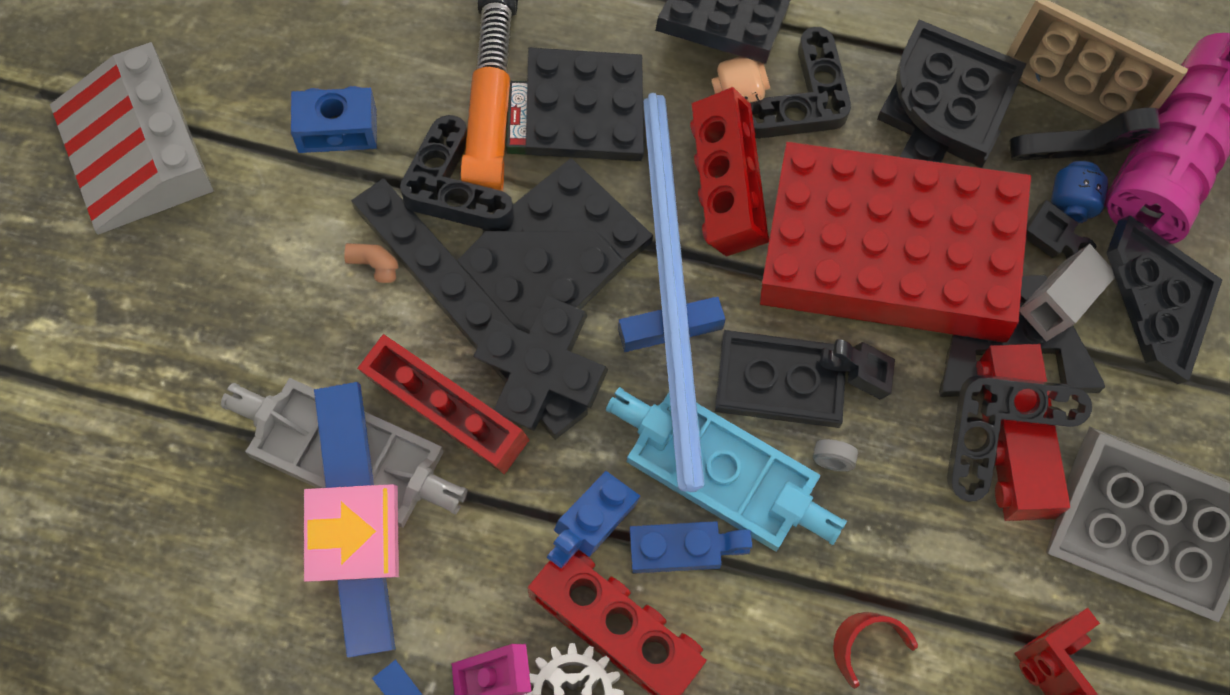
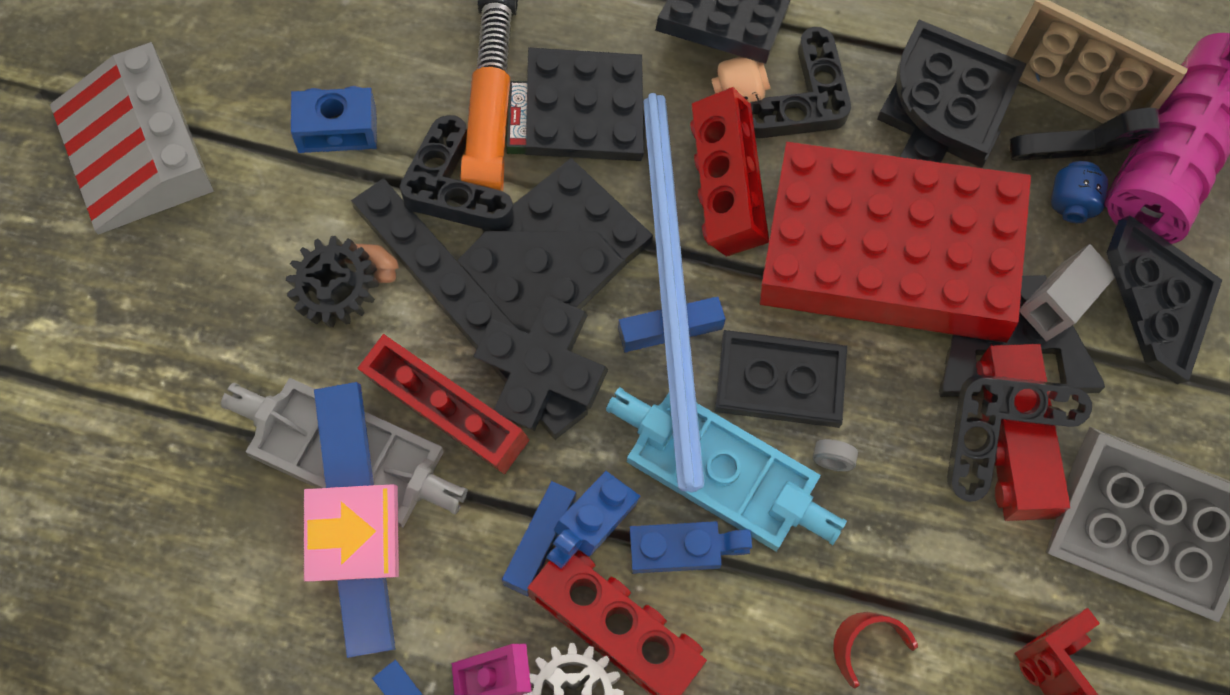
(320, 269): none -> black gear
(538, 538): none -> blue piece
(867, 367): black plate -> none
(1054, 231): black plate -> none

